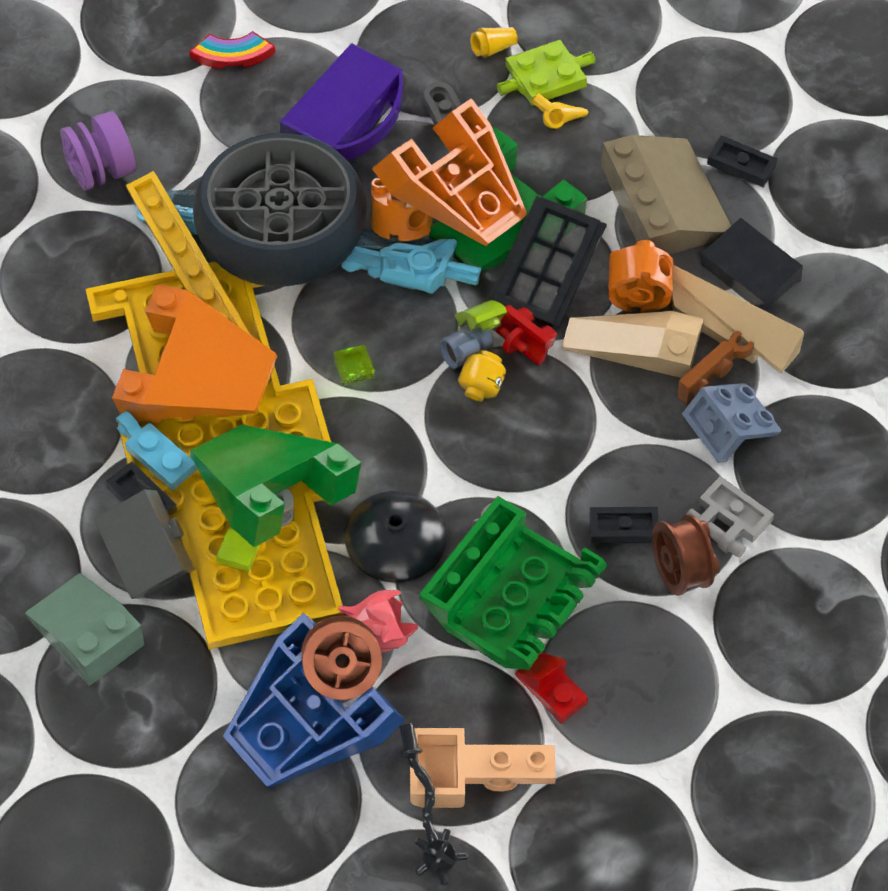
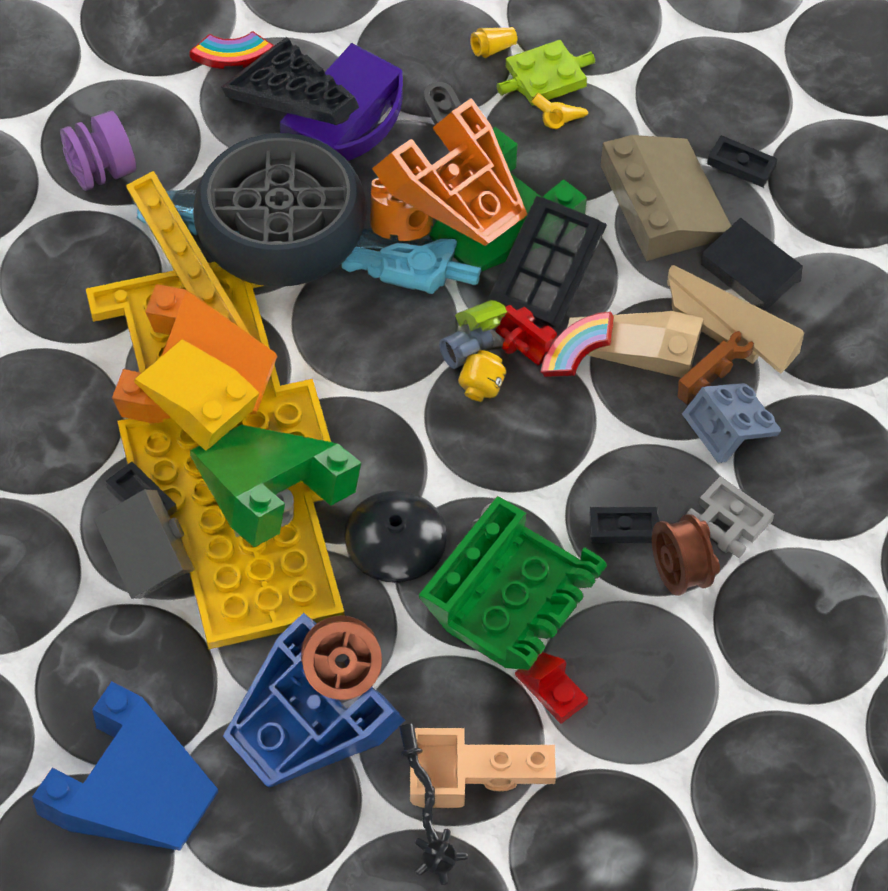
(87, 627): sand green slope -> none
(140, 788): none -> blue wedge
(155, 451): medium azure plate -> none
(198, 392): none -> yellow slope
(236, 552): lime tile -> none
(292, 84): none -> black wing
(353, 364): clear neon green plate -> none
(383, 616): coral hair -> none
(576, 343): none -> tile
(640, 277): orange brick -> none

